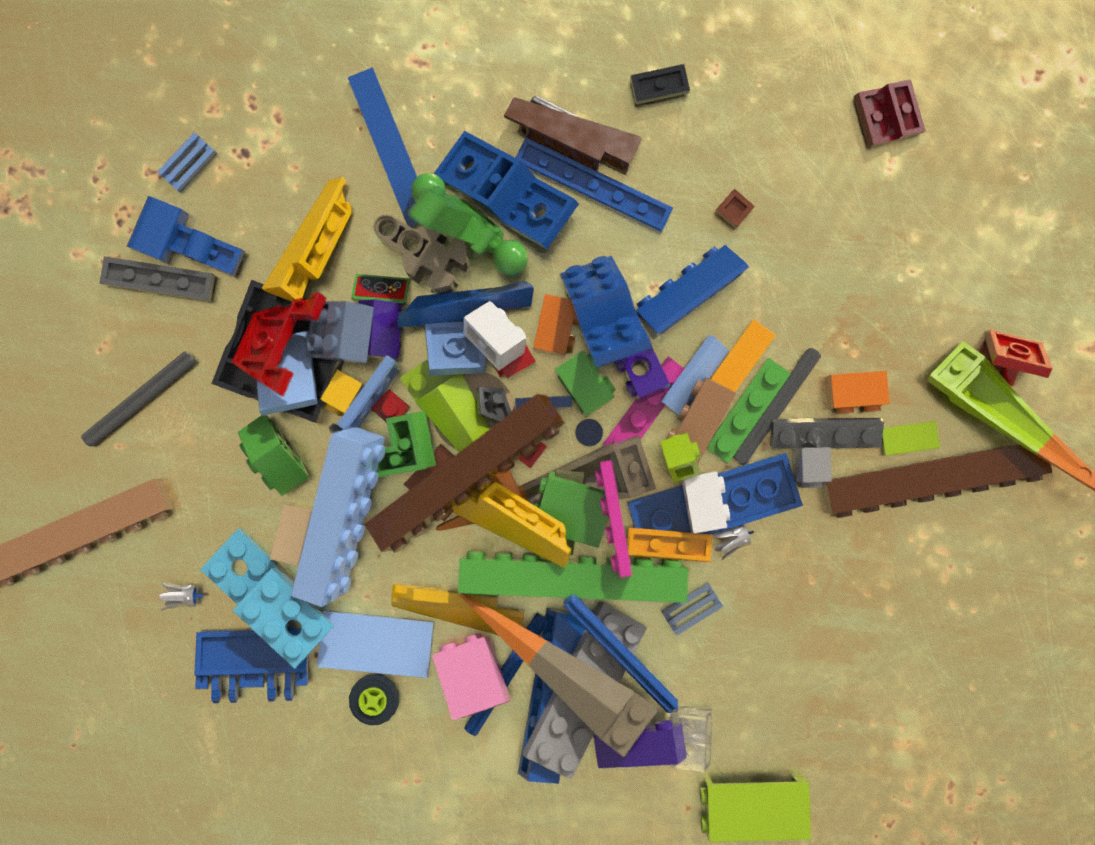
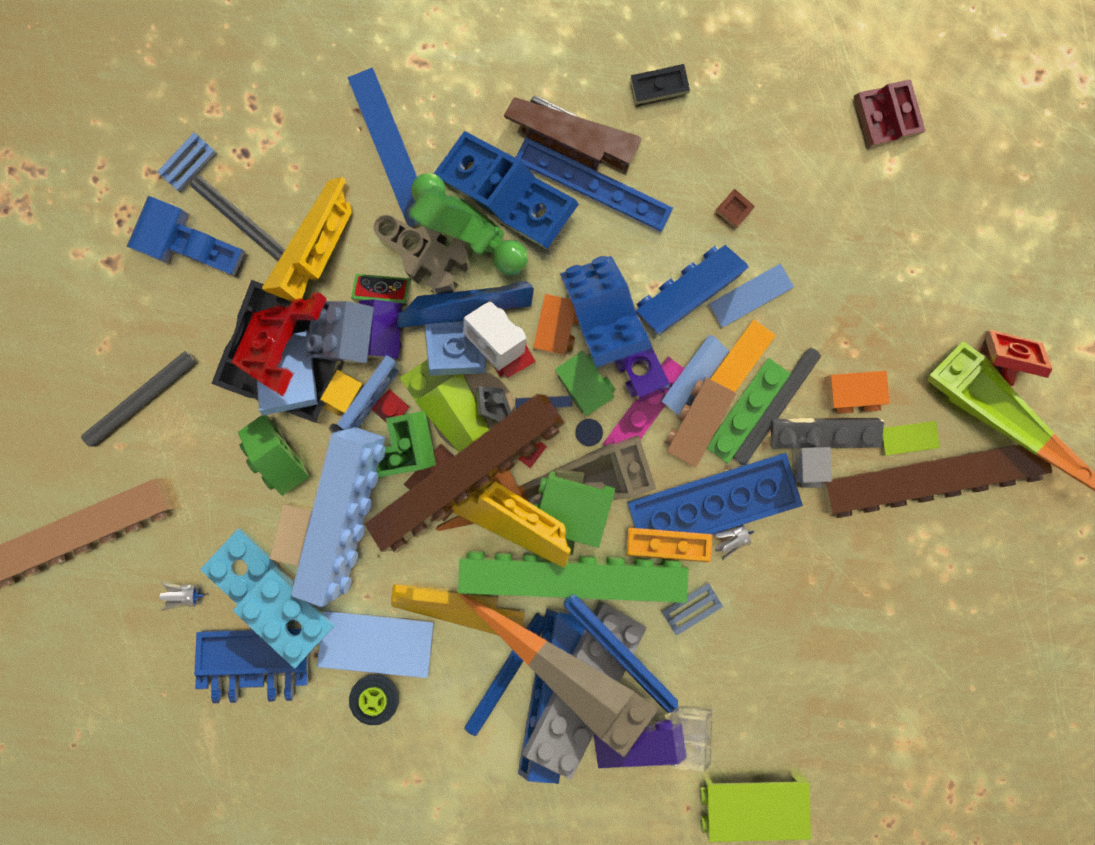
(157, 279): dark grey plate -> none
(237, 217): none -> dark grey axle
(471, 676): bright pink brick -> none
(615, 532): dark pink plate -> none
(681, 457): lime brick -> none
(705, 502): white brick -> none
(751, 295): none -> medium blue tile

